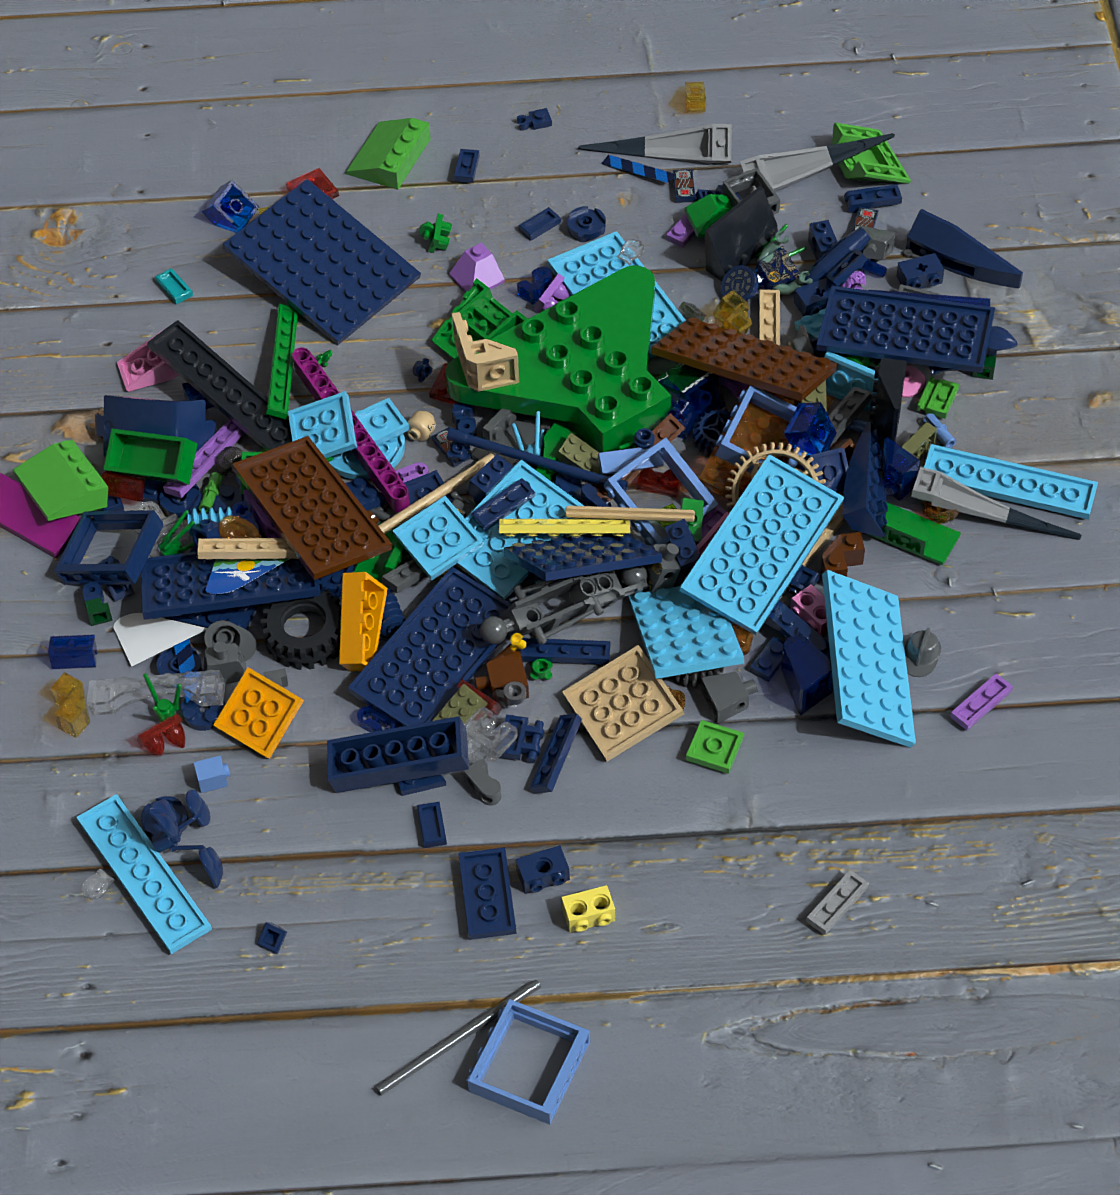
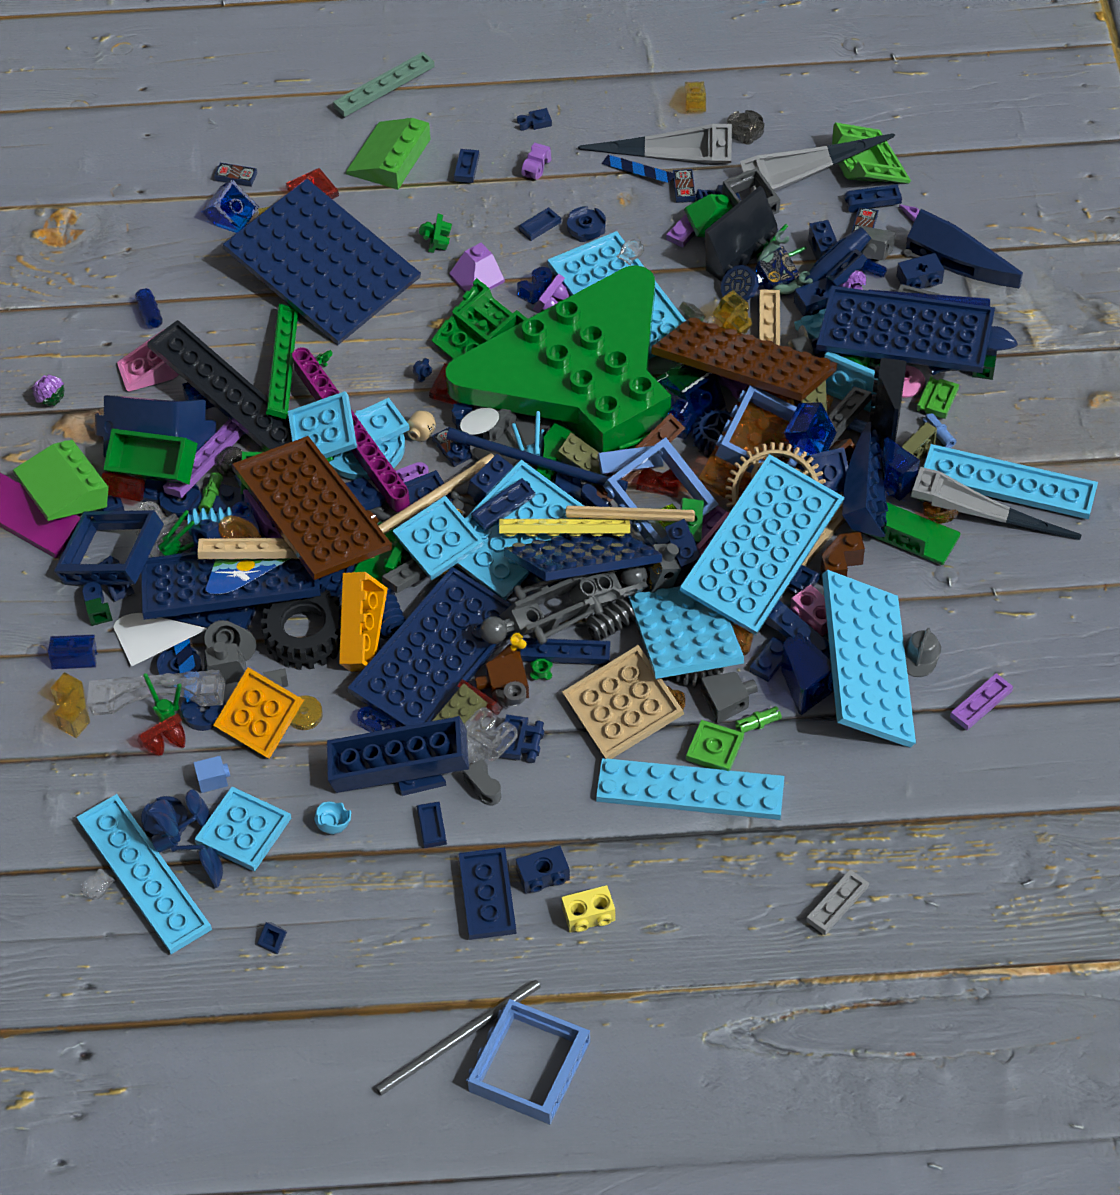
(48, 390): none -> medium lavender piece
(148, 308): none -> clear blue axle
(174, 286): teal tile -> none
(240, 174): none -> tile
(243, 828): none -> medium azure plate
(310, 719): none -> clear yellow piece
(332, 817): none -> medium azure hair
(383, 84): none -> sand green plate
(479, 421): none -> white sticker
(490, 368): tan bracket -> none
(534, 164): none -> medium lavender leg
(555, 753): dark blue plate -> none
(611, 617): none -> dark grey piece
(646, 434): dark blue plate -> none
(690, 788): none -> medium azure plate
(746, 134): none -> clear smoke plate
(758, 720): none -> bright green pin
(911, 212): none -> medium lavender hand

